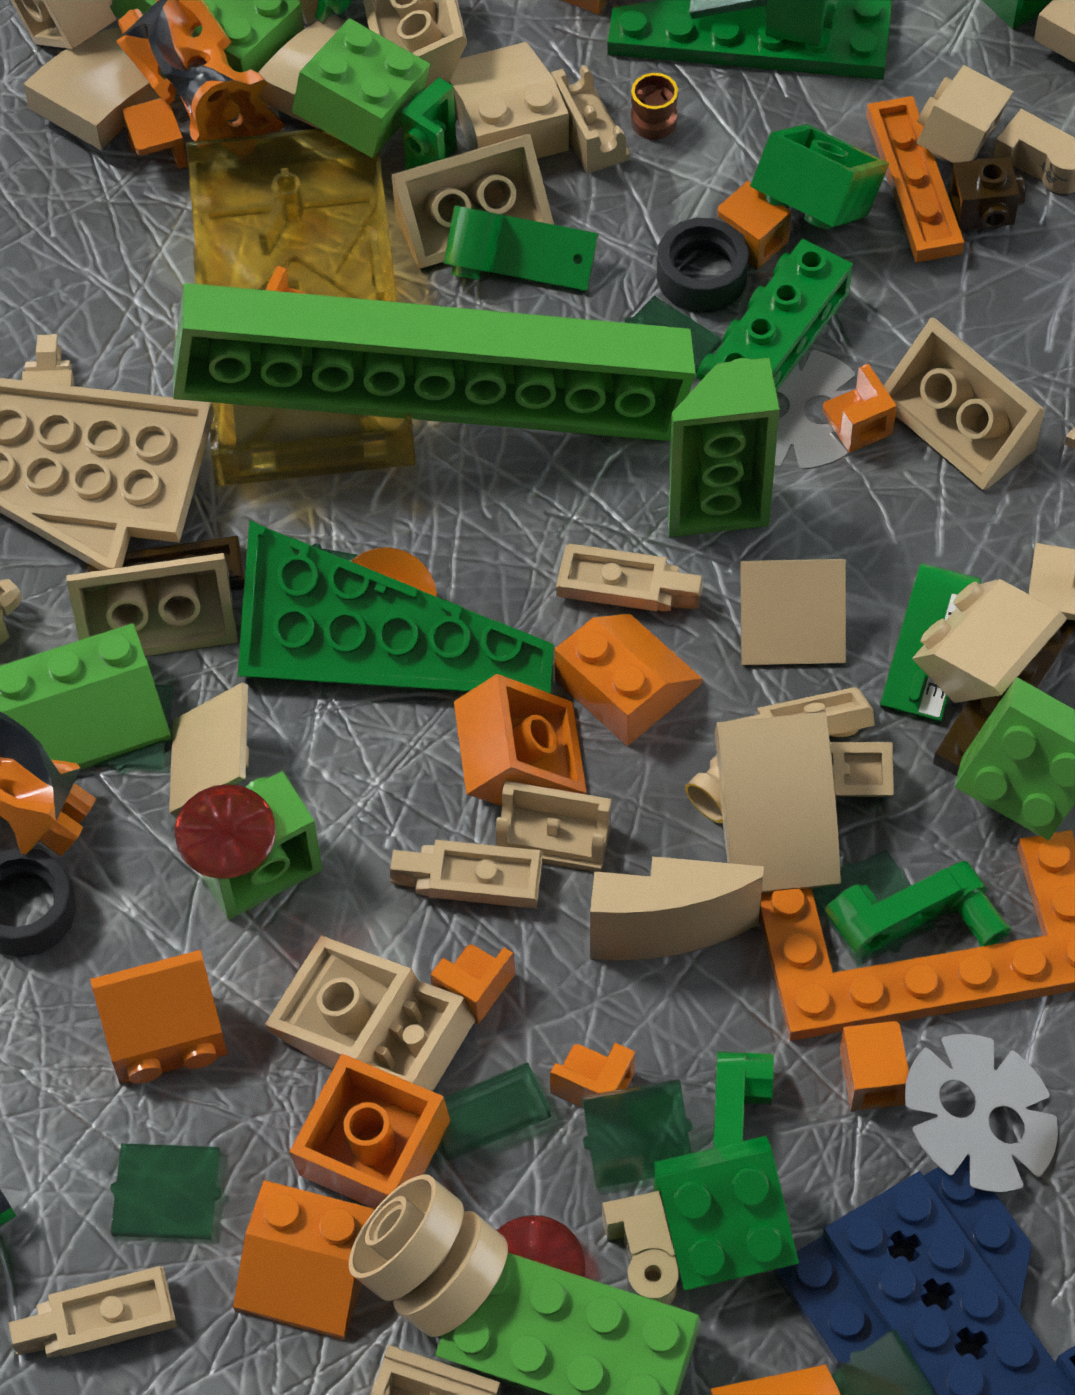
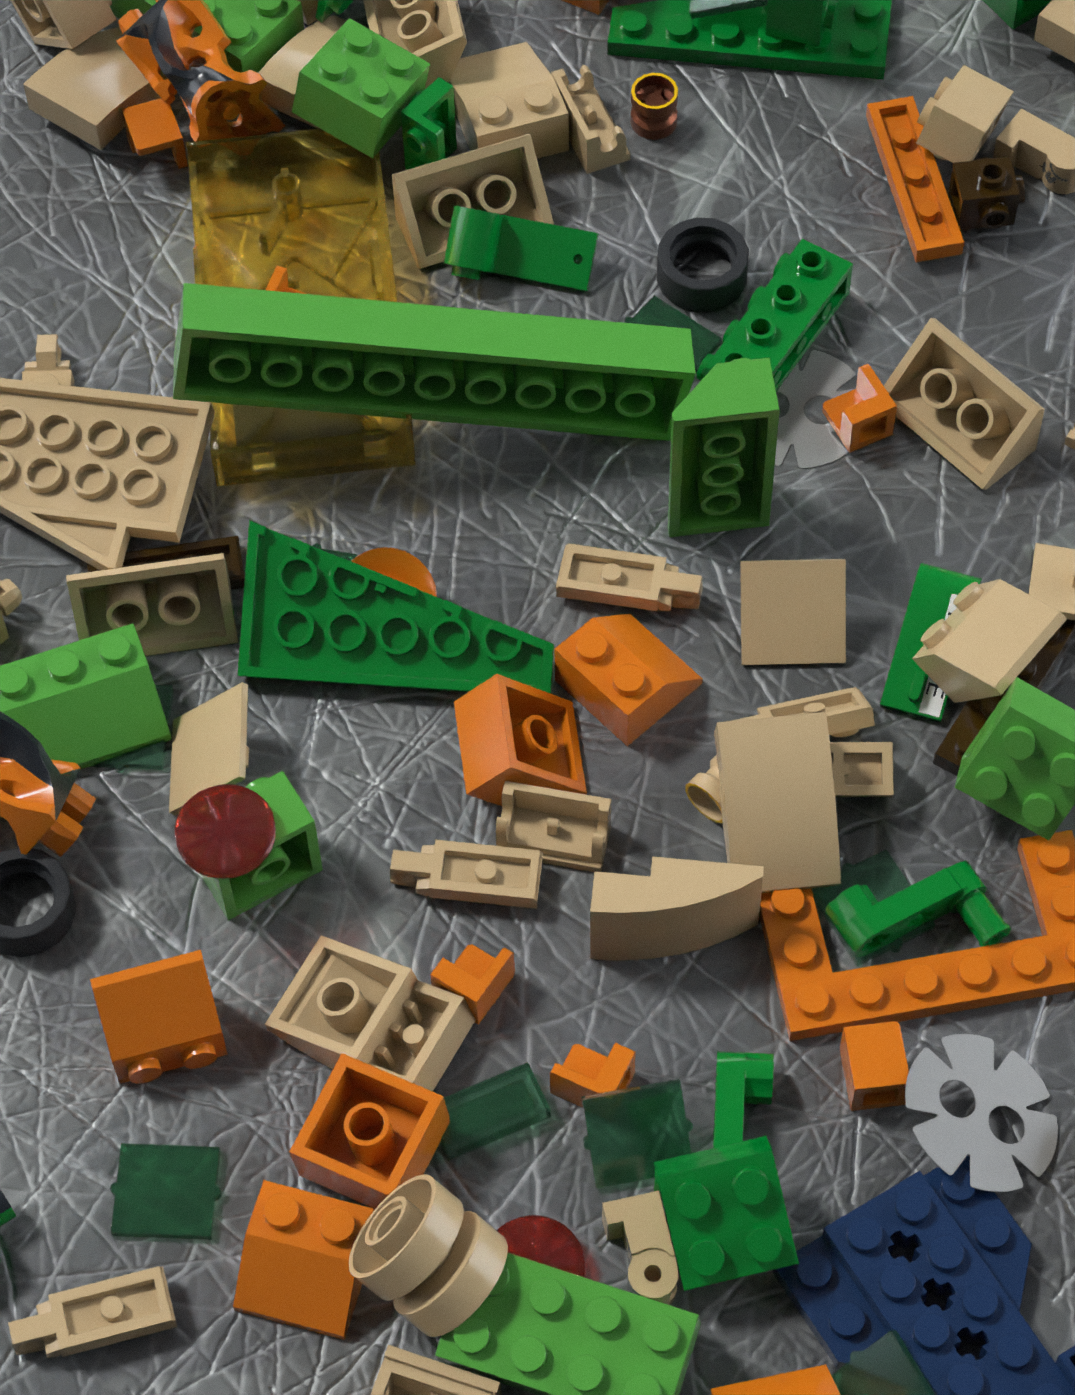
(762, 224): orange panel -> none
(818, 176): green brick -> none

